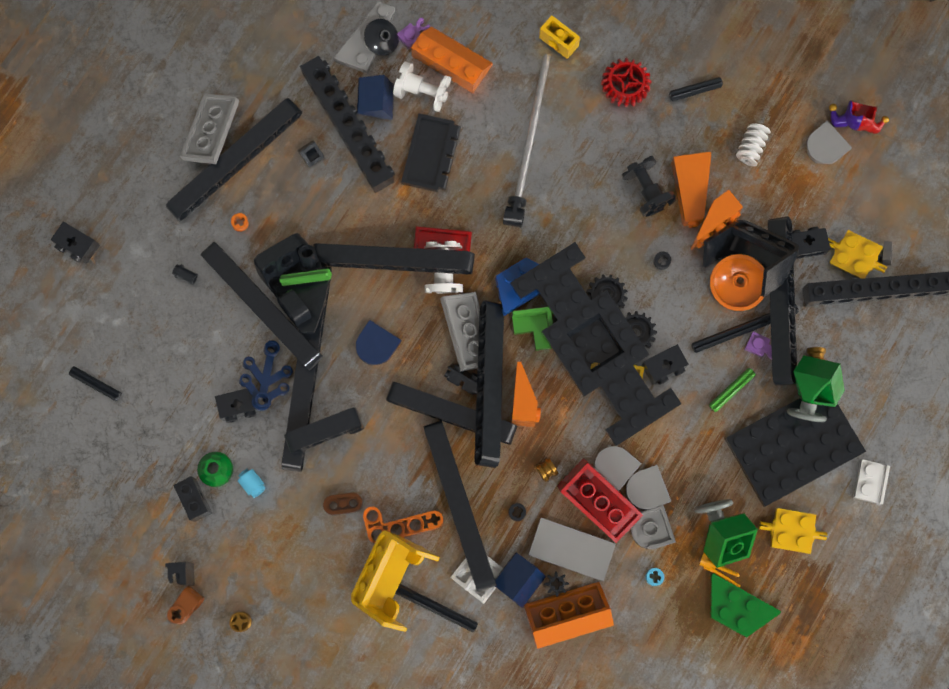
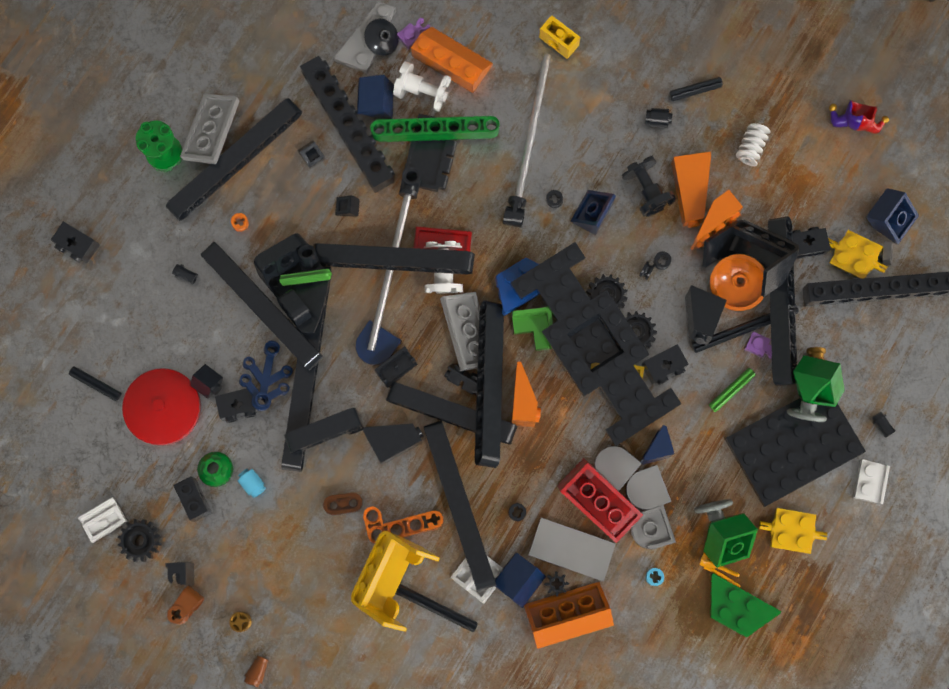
(102, 519): none -> white plate
(150, 543): none -> black gear
(159, 145): none -> green piece
(161, 407): none -> red dish
(207, 381): none -> black brick
(256, 672): none -> dark orange cone
(347, 206): none -> black slope
(392, 440): none -> black slope
(396, 367): none -> black hinge
(409, 191): none -> flat silver piece
(427, 134): none -> green beam
(546, 470): pearl gold wheel -> none
(550, 202): none -> black bush
(593, 210): none -> dark blue slope
(630, 68): red gear -> none
(647, 270): none -> black bush
(658, 117): none -> black brick
(659, 448): none -> dark blue slope
(703, 314): none -> black slope
(826, 145): light grey tile -> none
(883, 424): none -> black pin
(893, 215): none -> dark blue slope

